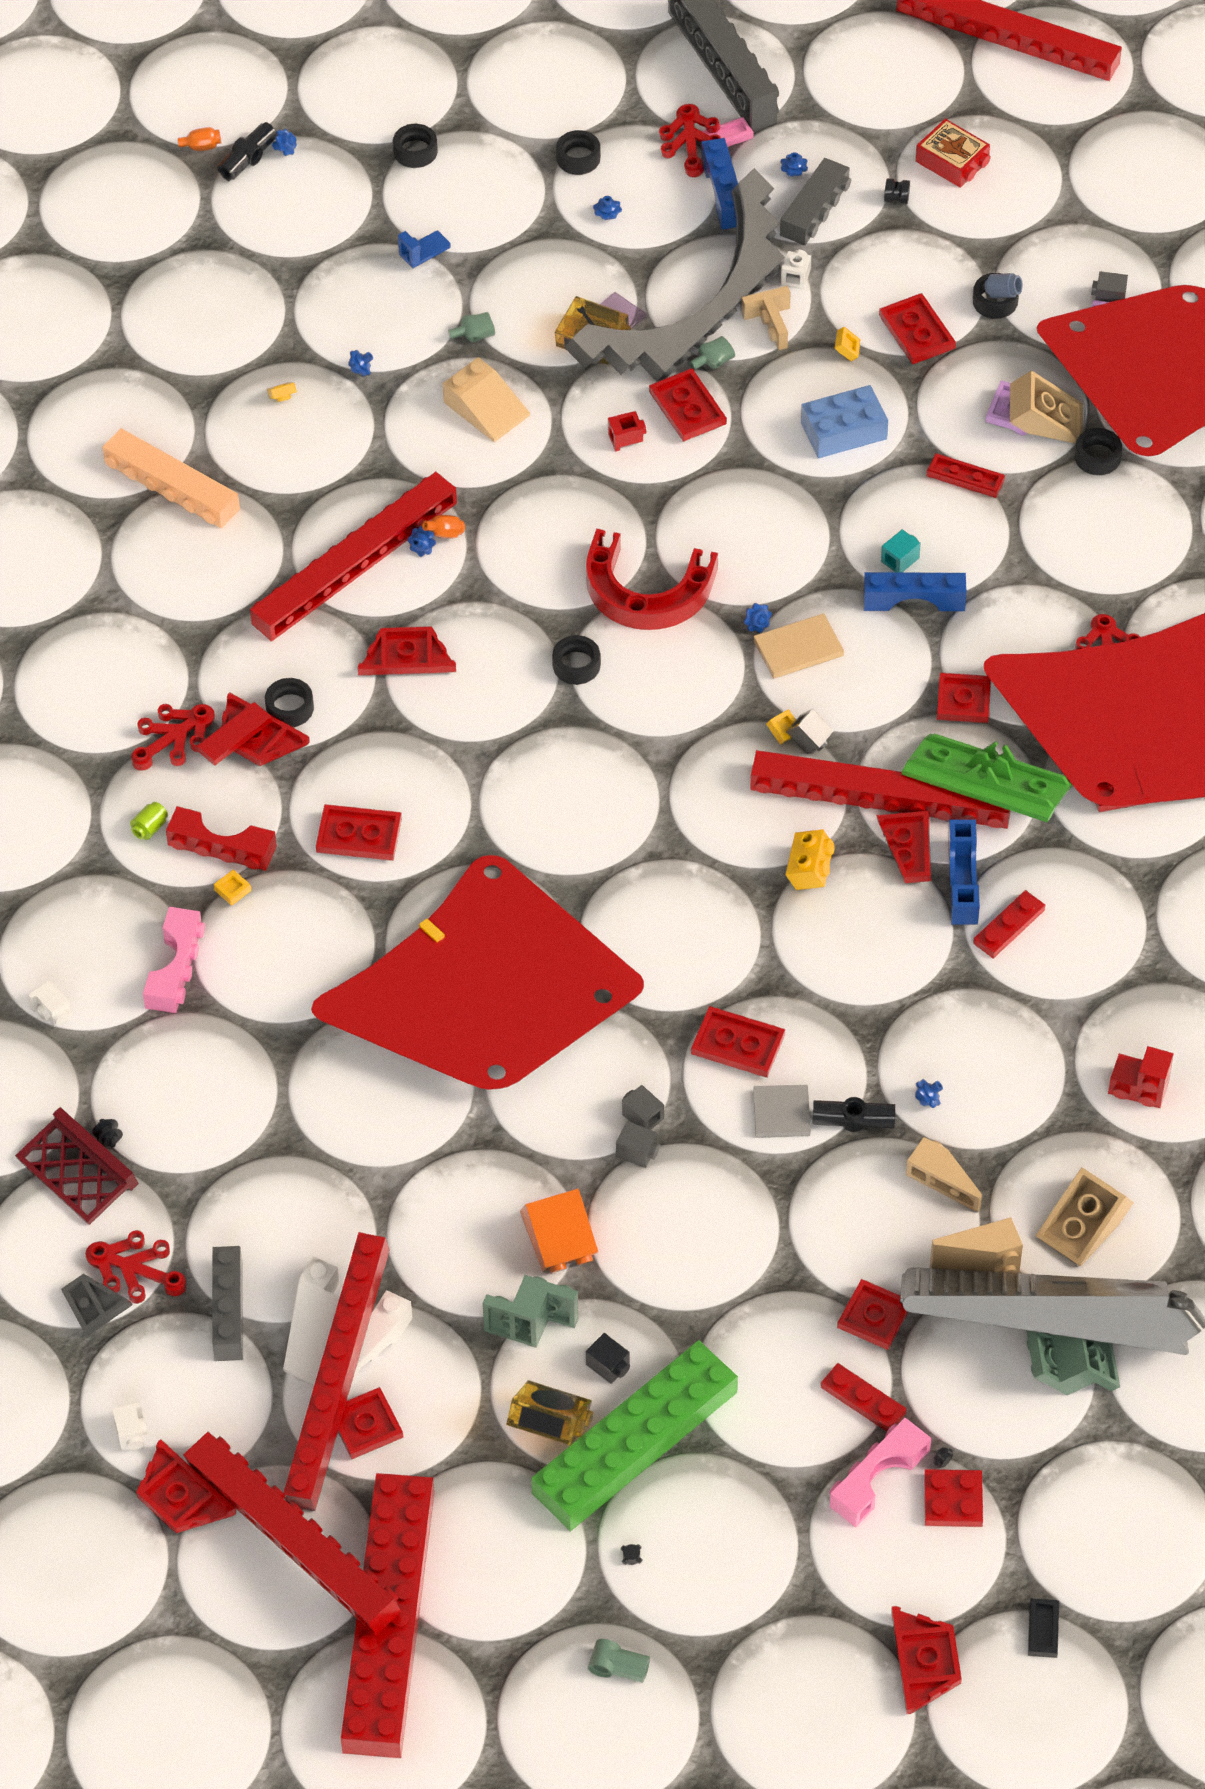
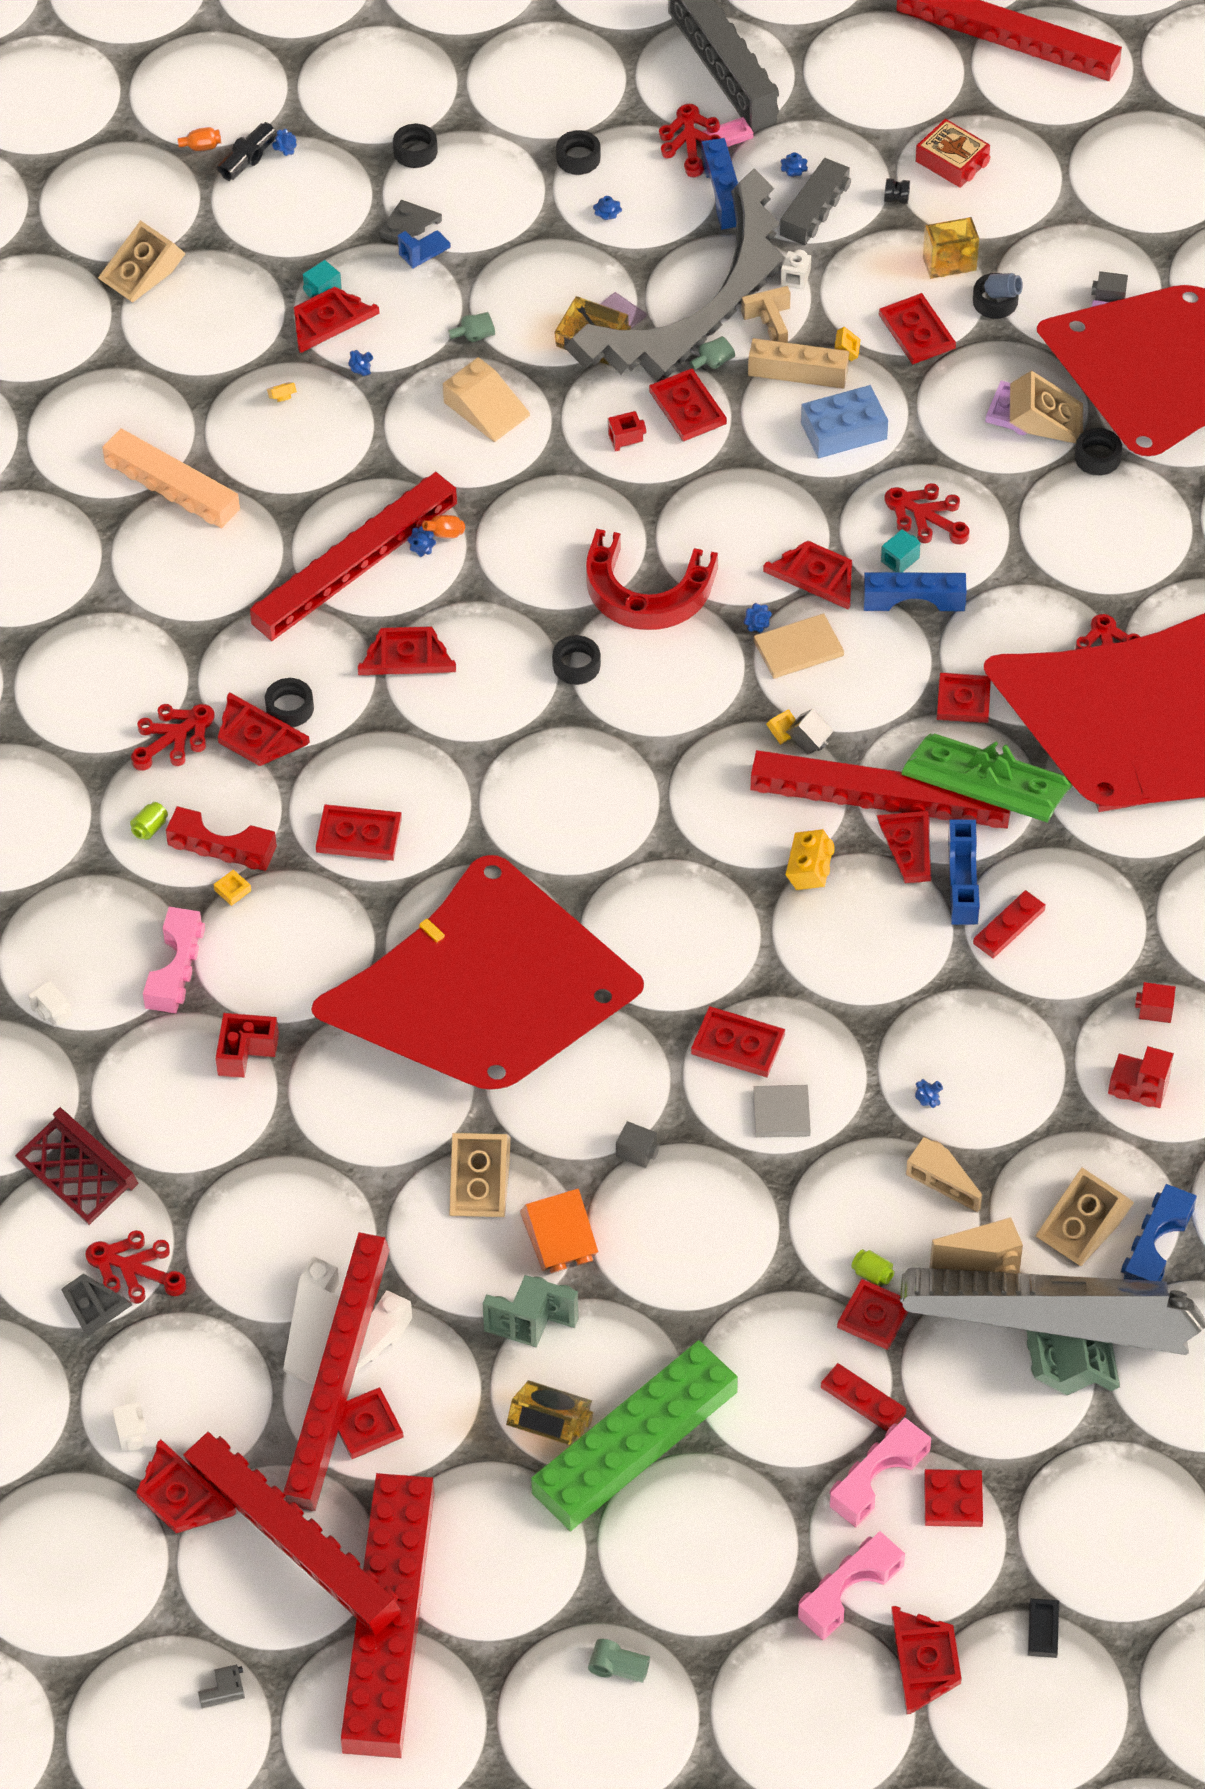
(107, 1132): black wheel -> none
(141, 262): none -> tan slope
(227, 1303): dark grey brick -> none
(228, 1688): none -> dark grey piece
(234, 733): red tile -> none
(244, 1036): none -> red brick
(320, 279): none -> teal brick
(329, 316): none -> red wing
(408, 218): none -> dark grey wing
(479, 1174): none -> tan slope
(608, 1358): black brick -> none
(631, 1554): black piece -> none
(642, 1108): dark grey brick -> none
(798, 363): none -> tan brick
(816, 572): none -> red wing
(838, 1114): black piece -> none
(873, 1267): none -> lime brick
(875, 1561): none -> bright pink arch
(899, 500): none -> red plant
(943, 1457): black piece -> none
(950, 247): none -> clear yellow brick
(965, 475): red tile -> none
(1156, 1002): none -> red brick
(1170, 1214): none -> blue arch

